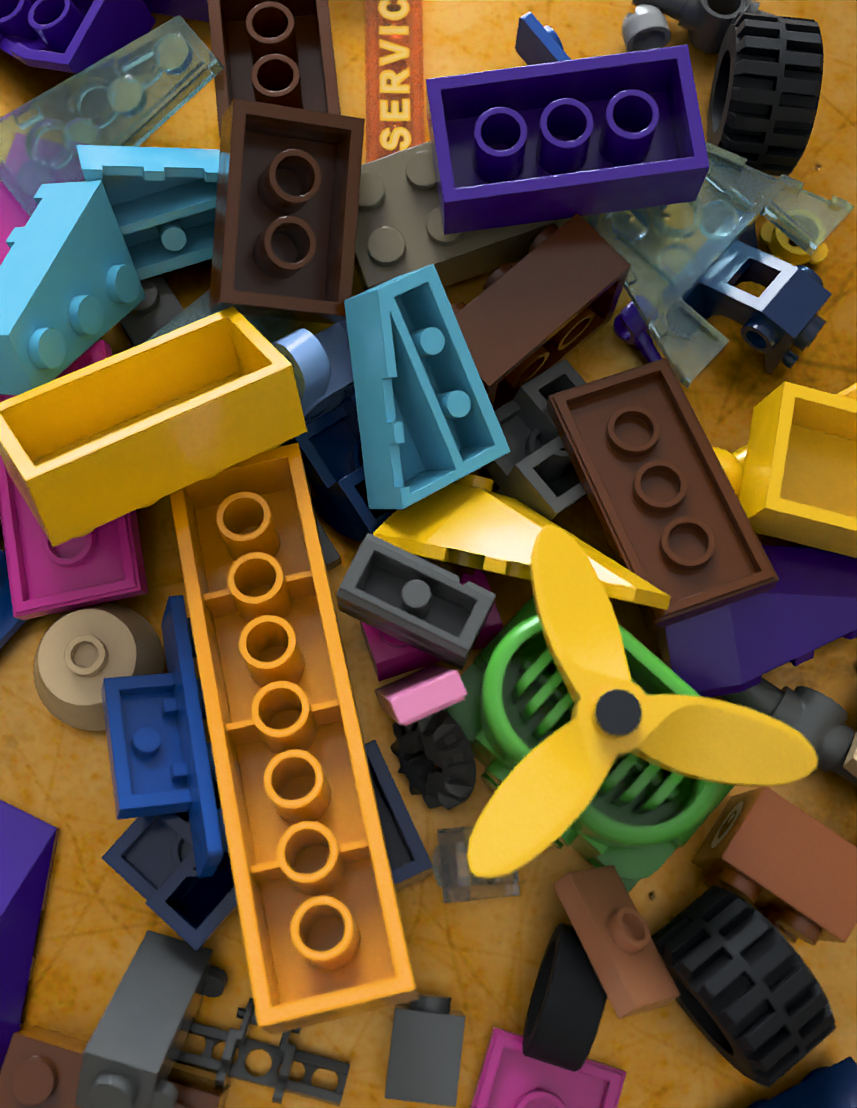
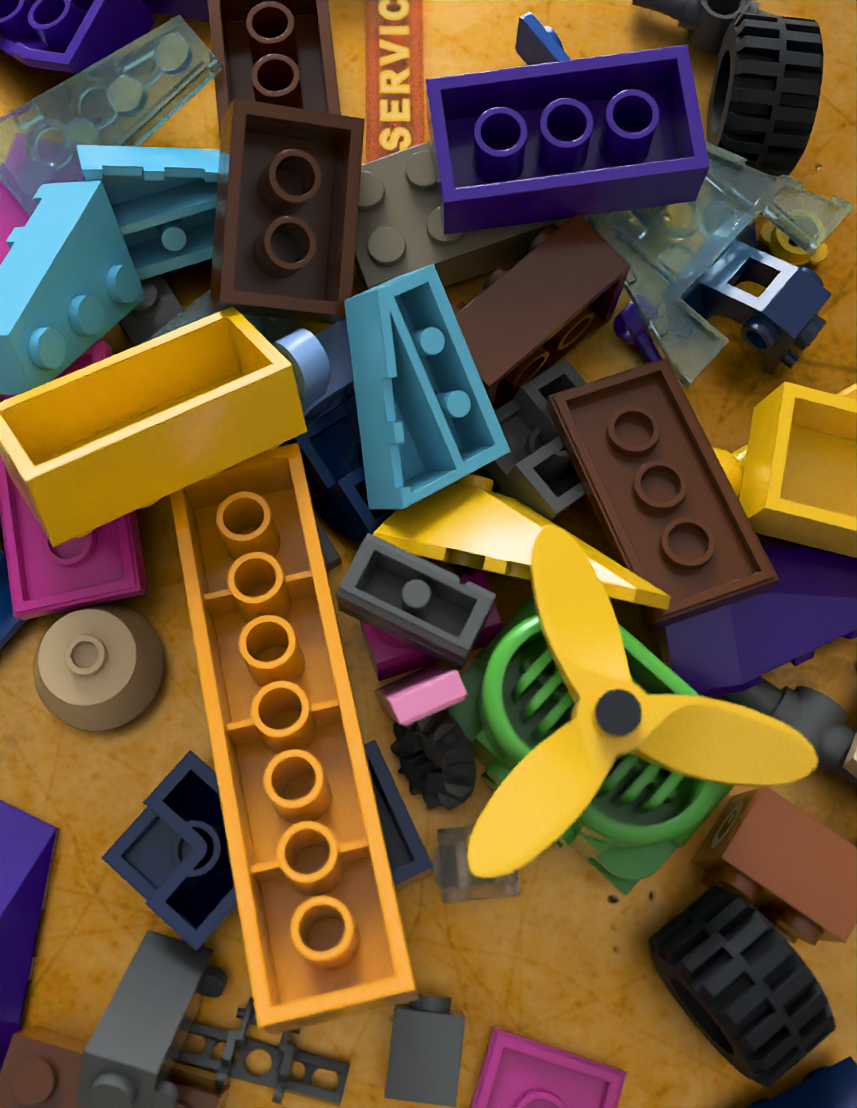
(161, 745): blue bracket -> none
(564, 1004): black tyre -> none
(616, 941): nougat plate -> none
(645, 29): light grey hinge -> none

